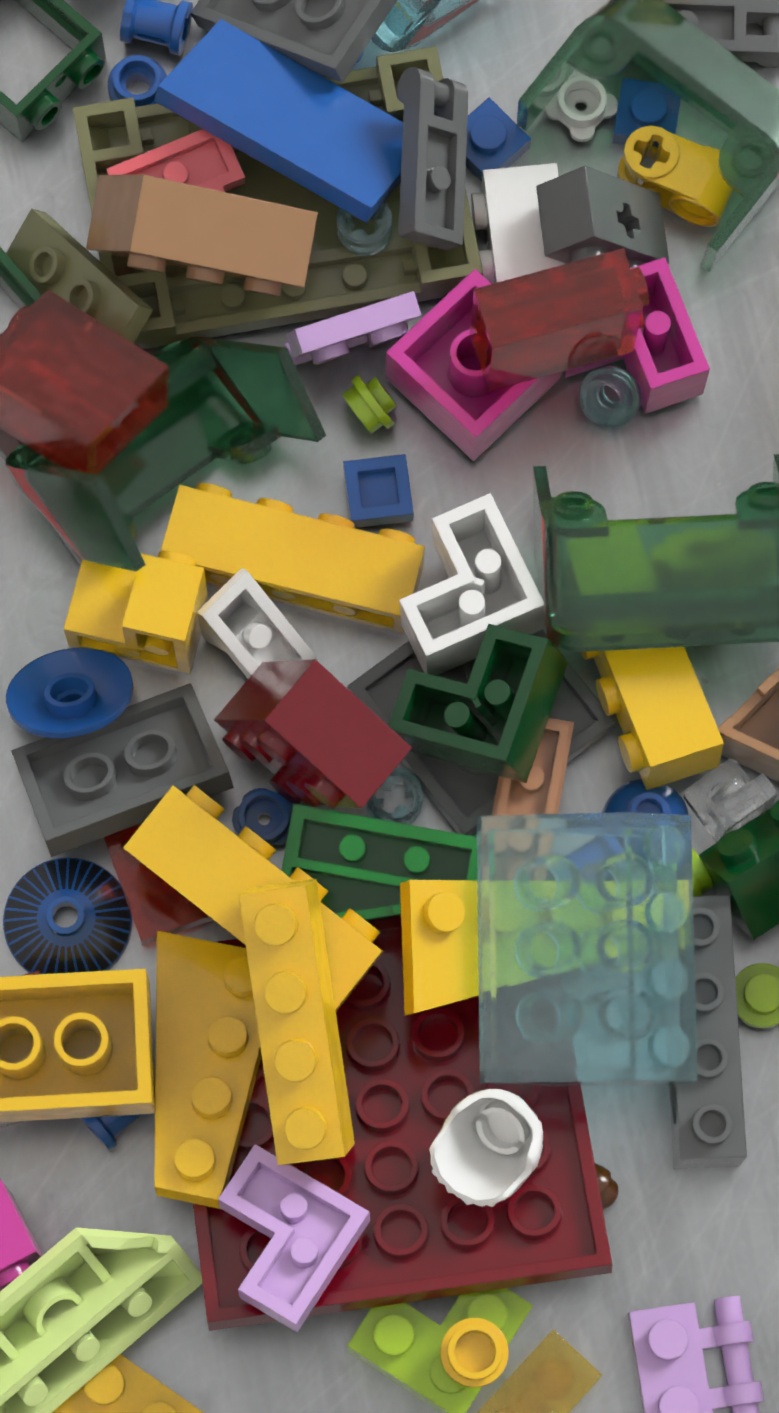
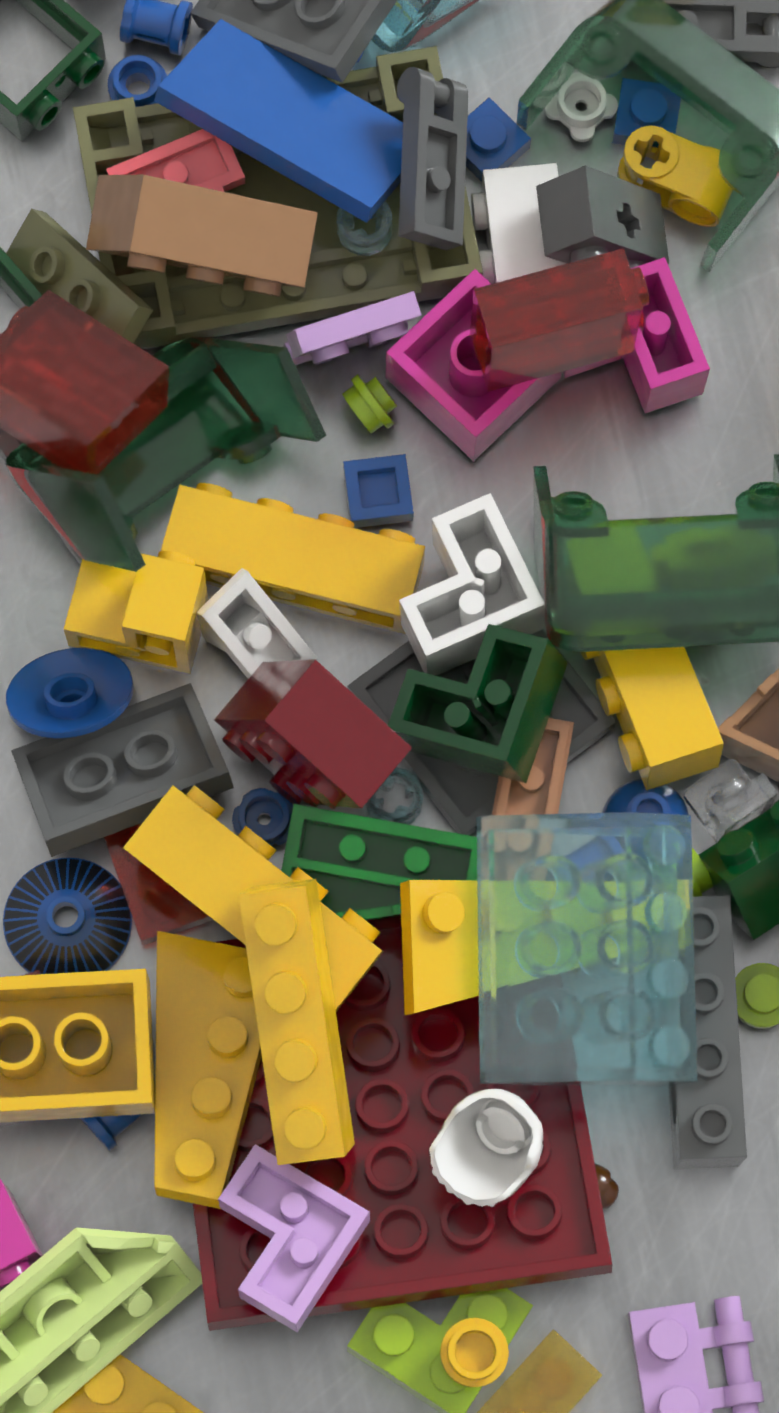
(601, 409): clear light blue plate -> none

